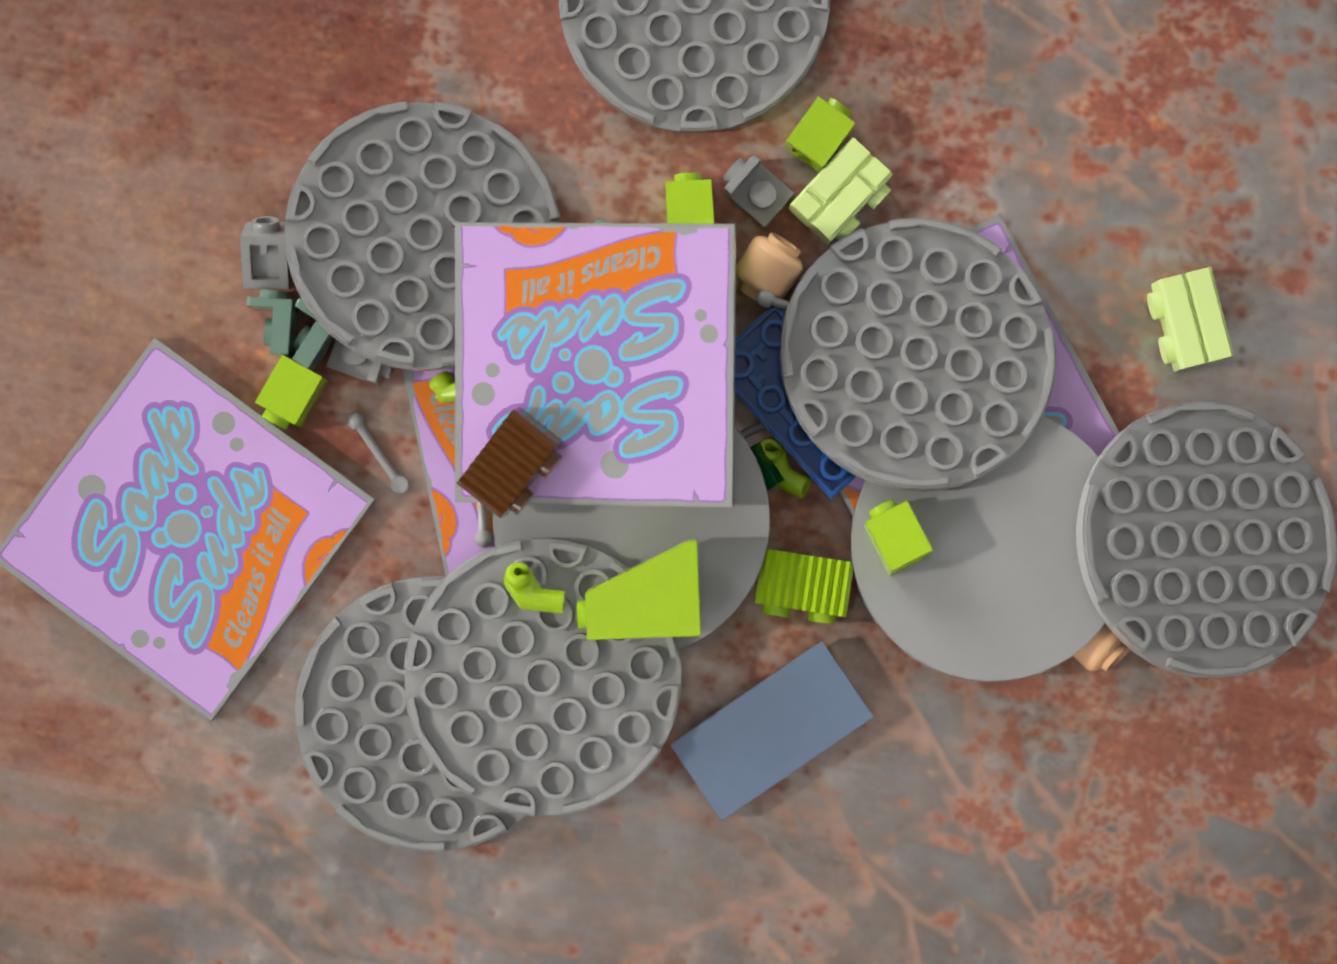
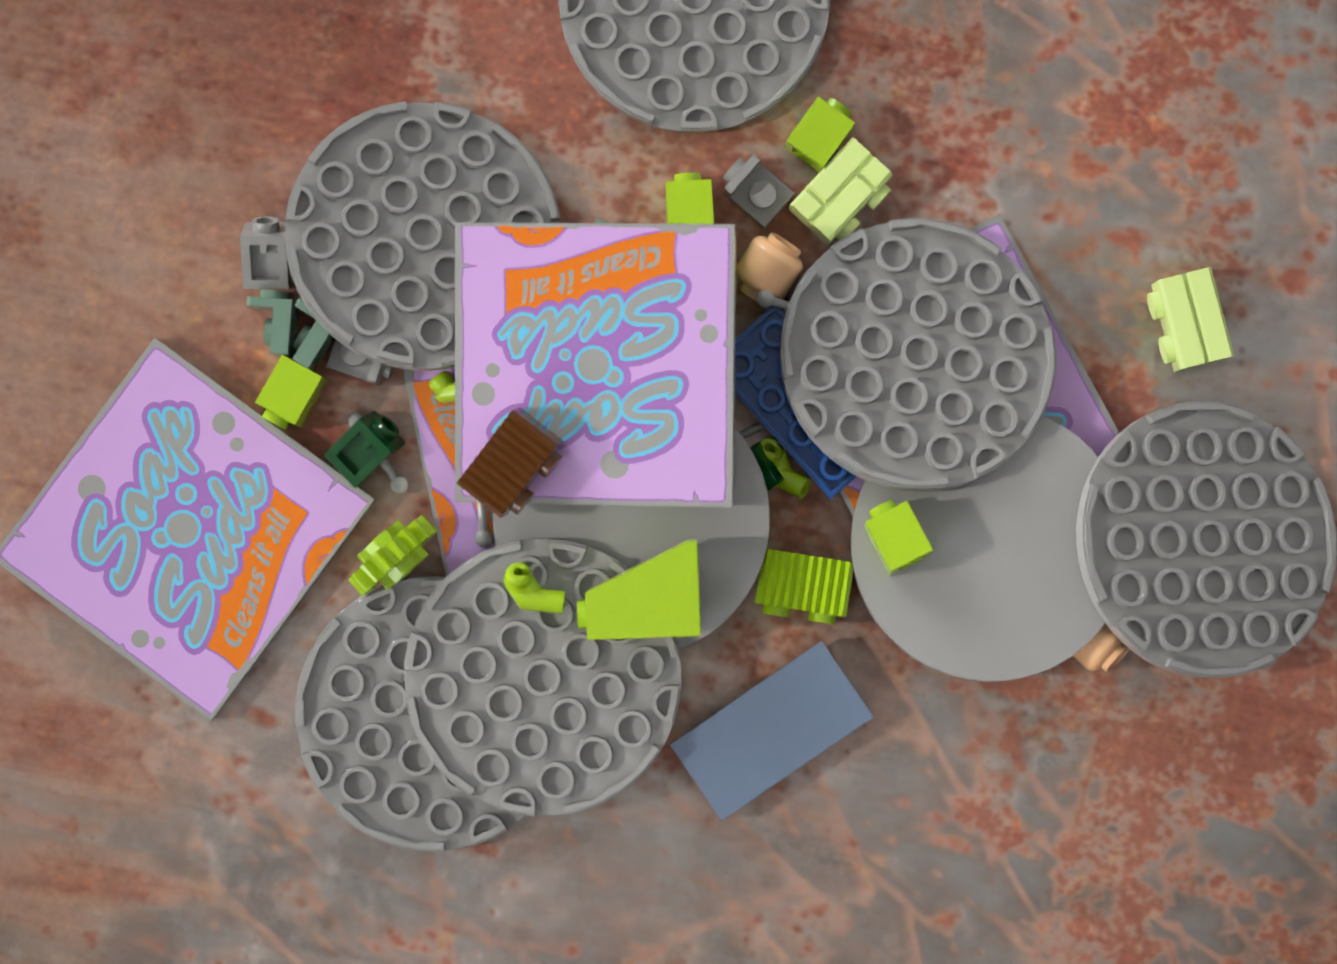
(365, 447): none -> dark green bracket
(392, 555): none -> lime gear

